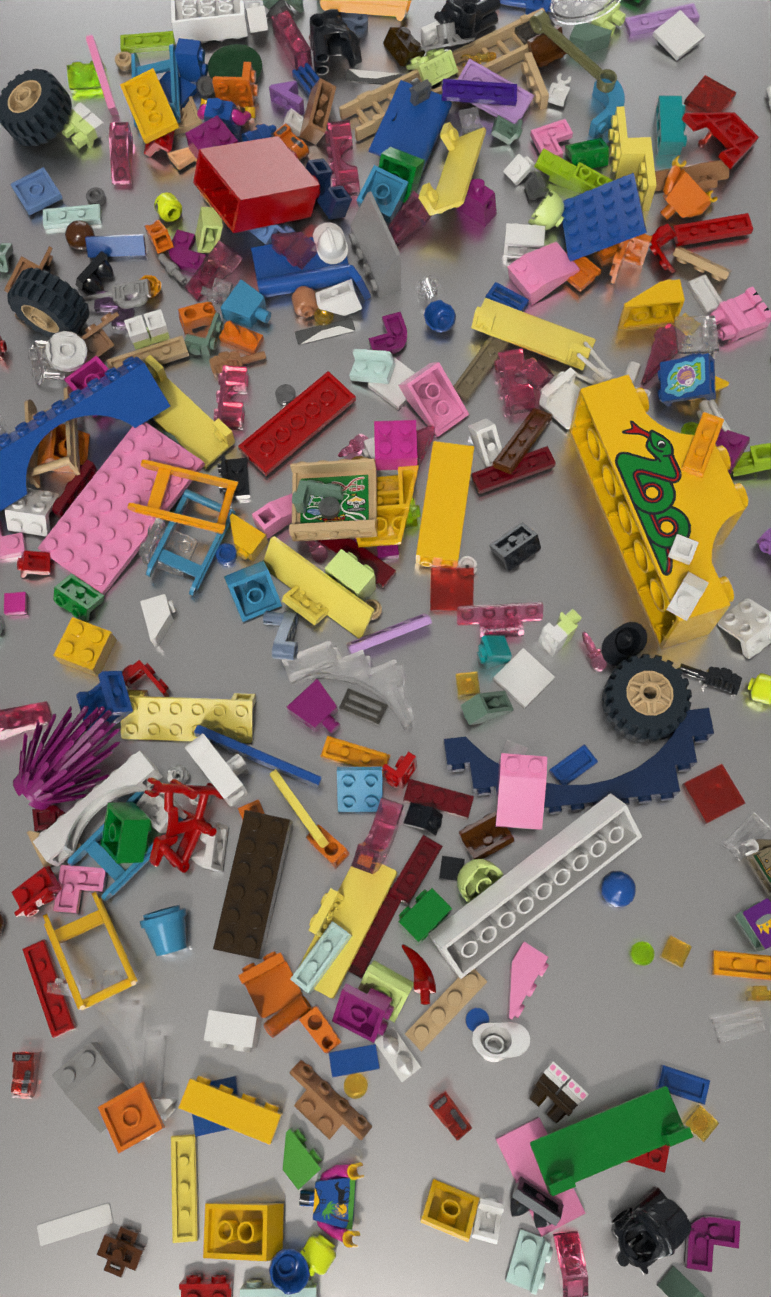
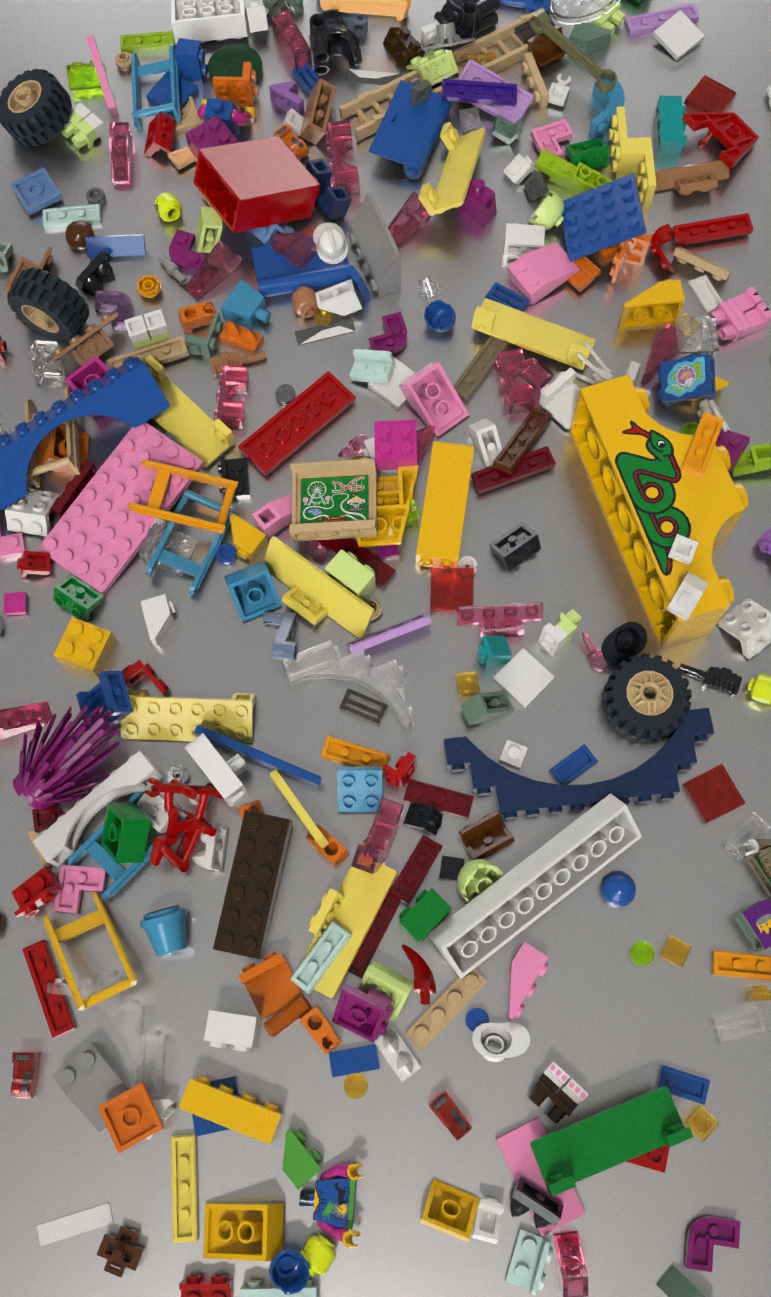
(66, 351): white tile -> none
(122, 292): light grey piece -> none
(149, 106): yellow plate -> none
(159, 236): orange leg -> none
(205, 86): dark grey tile -> none
(219, 292): clear bracket -> none
(261, 132): blue piece -> none
(310, 487): sand green bracket -> none
(315, 708): magenta torso -> none
(325, 1106): medium nougat bracket -> none
(329, 507): flat silver tile -> none
(387, 191): dark azure slope -> none
(403, 166): green brick -> none
(521, 791): bright pink slope -> none
(658, 1229): black helmet -> none
(684, 194): orange torso -> none

